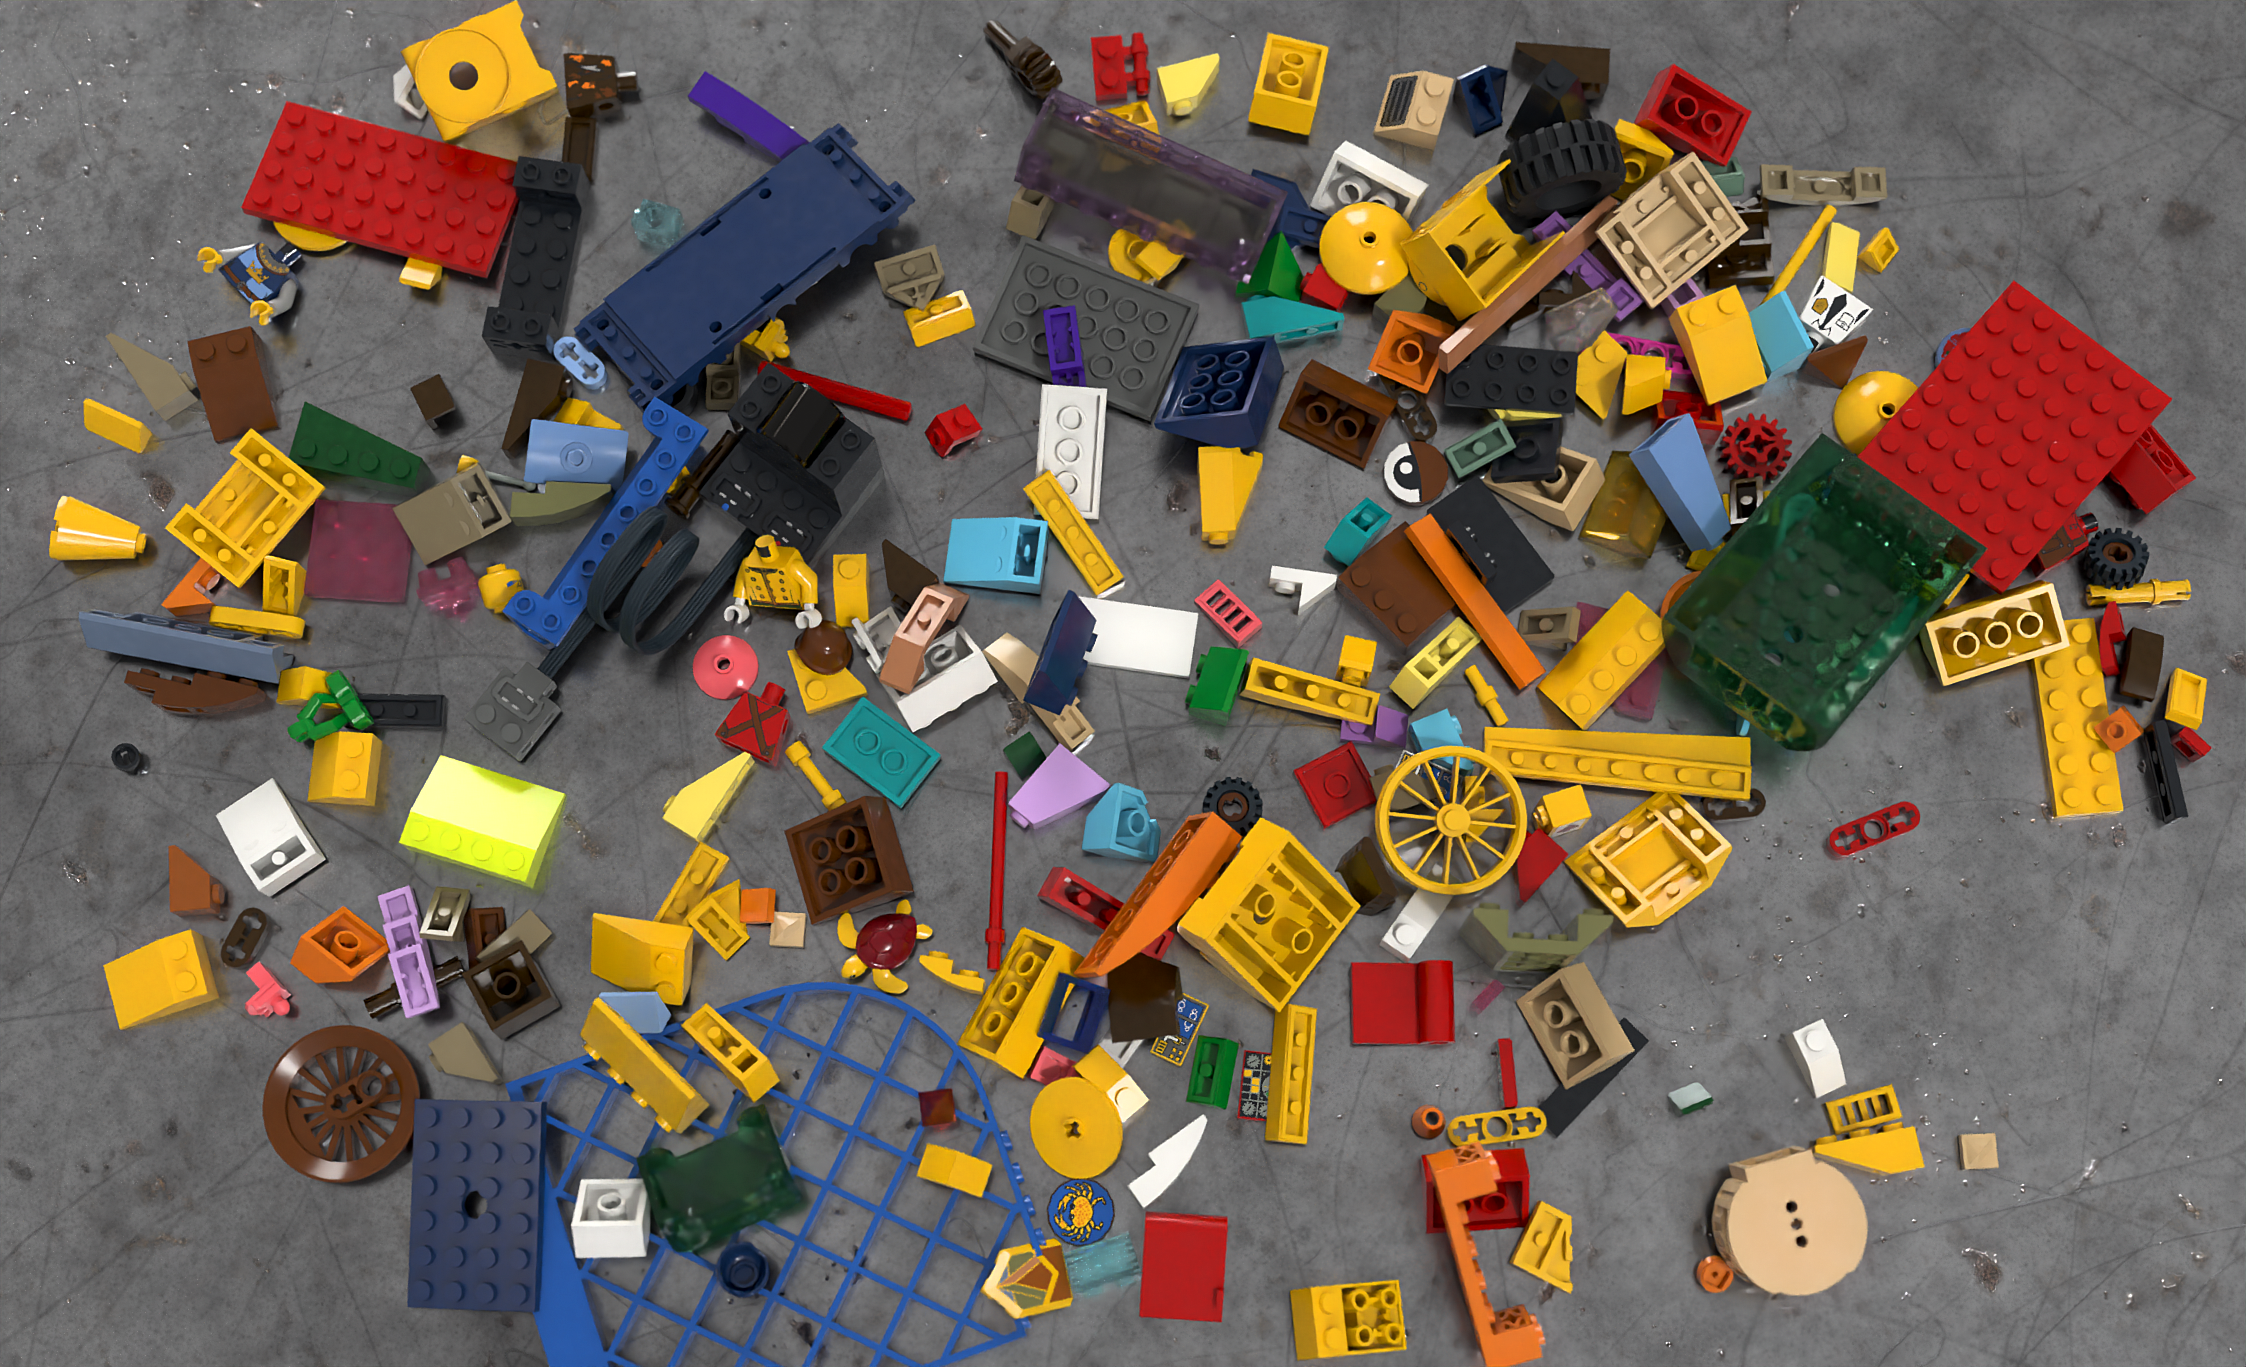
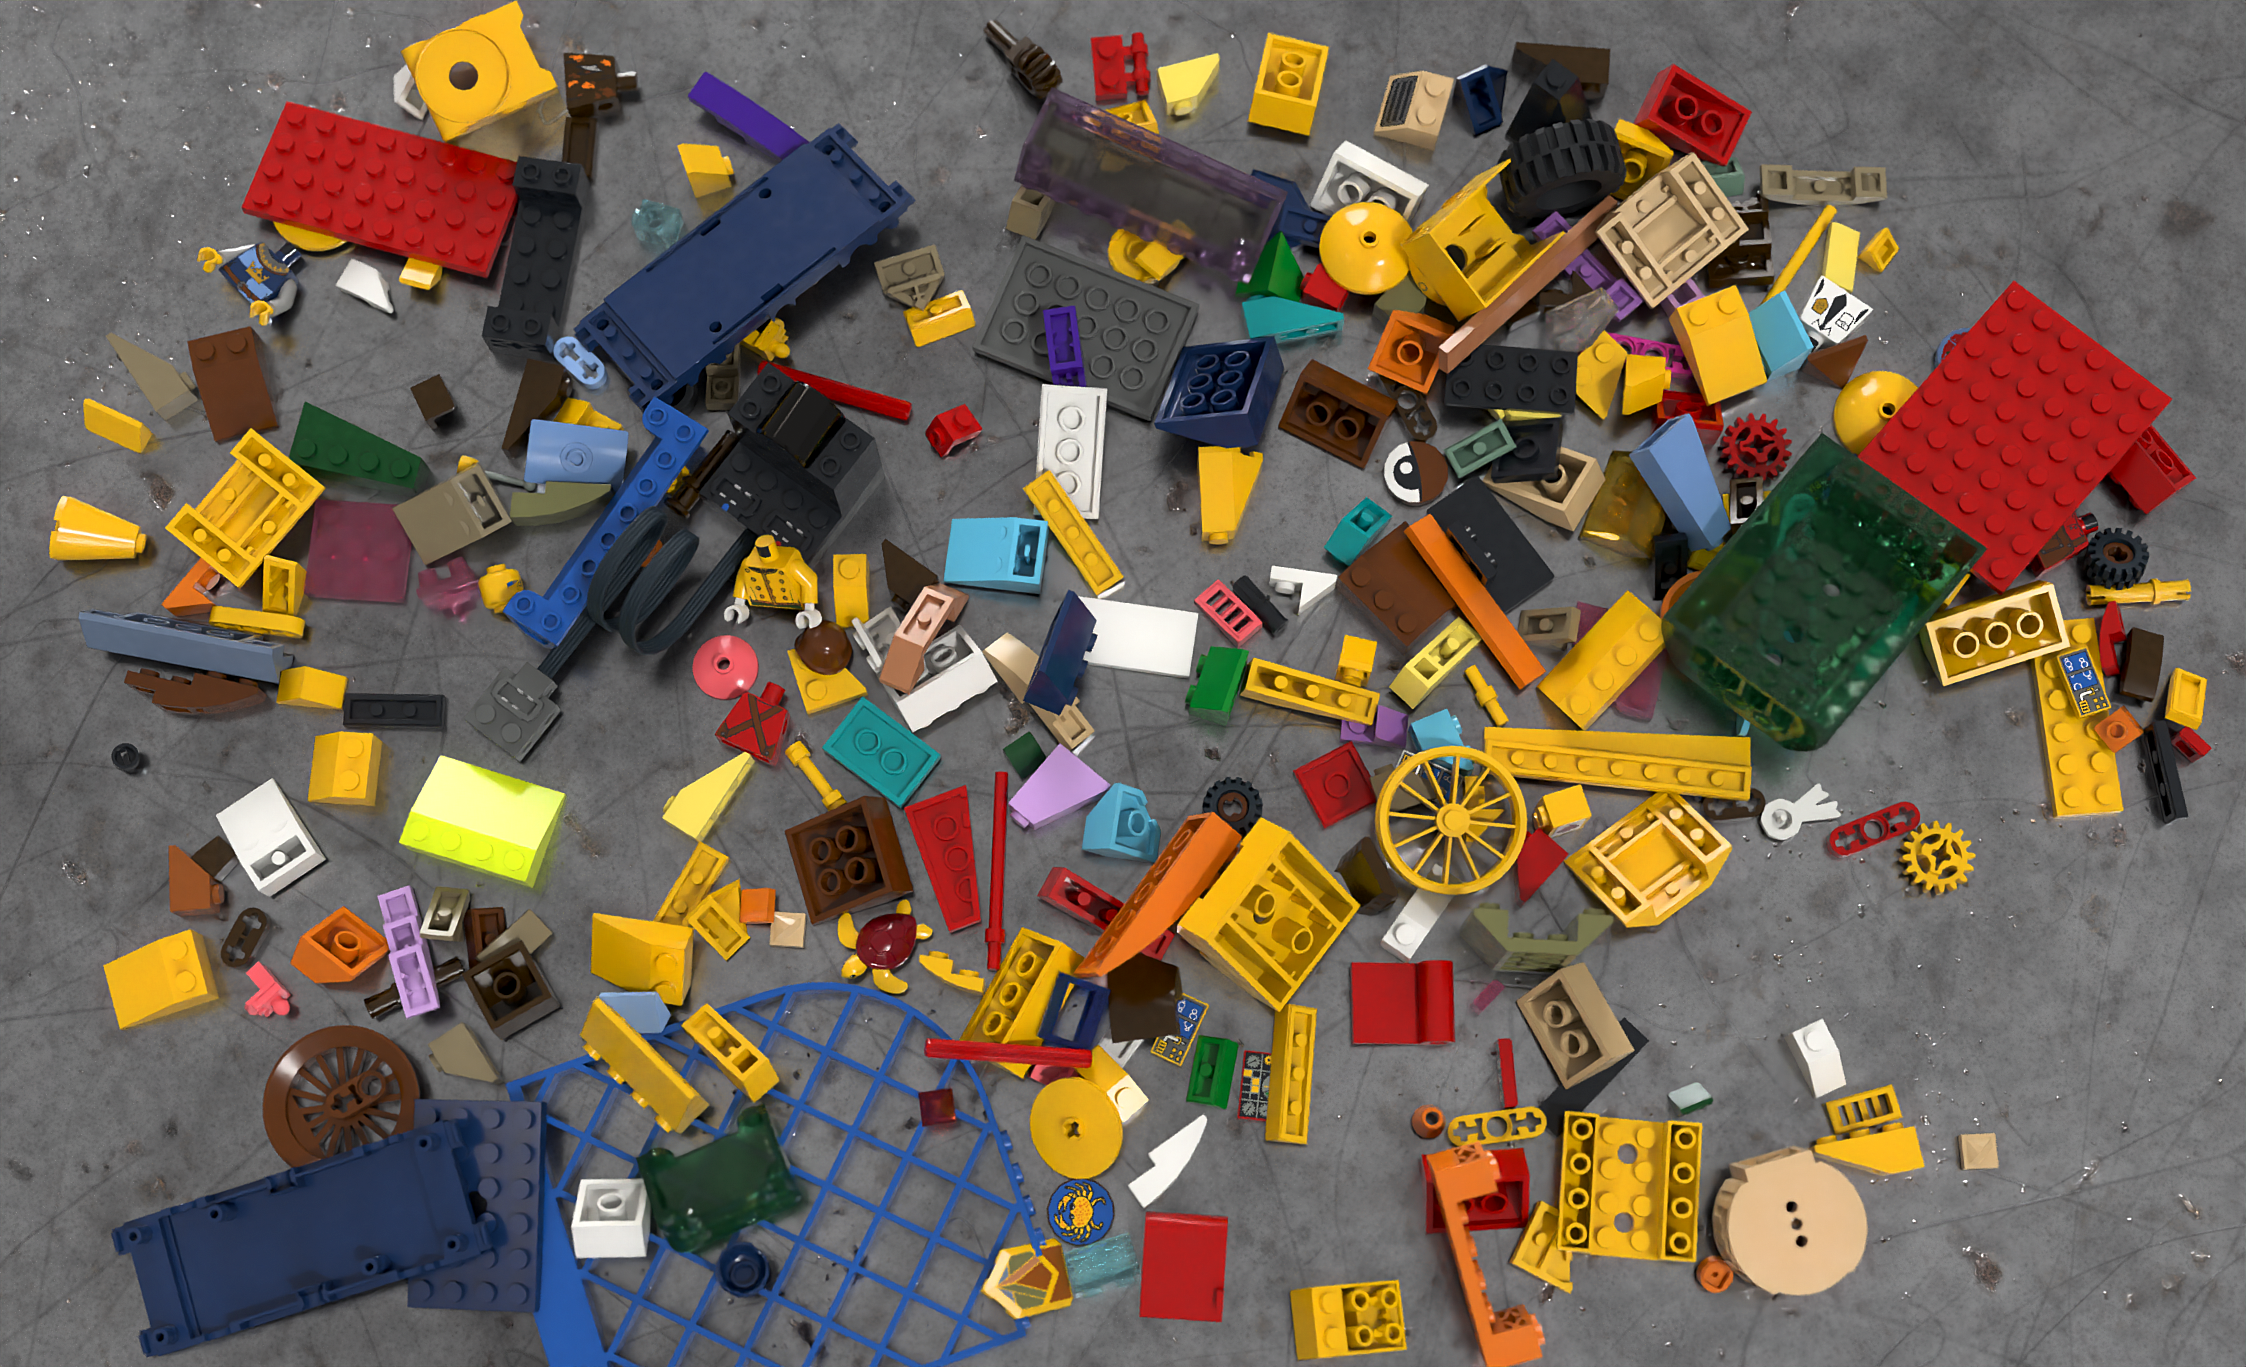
(216, 858): none -> dark brown slope
(302, 1238): none -> dark blue piece
(341, 693): green piece -> none
(365, 284): none -> white slope
(705, 168): none -> yellow slope
(946, 846): none -> red wing
(954, 1170): yellow slope -> none
(1007, 1053): none -> red axle
(1260, 604): none -> black axle
(1654, 1190): none -> yellow slope
(1667, 562): none -> black slope
(1783, 818): none -> white piece
(1950, 861): none -> yellow gear
(2082, 682): none -> tile

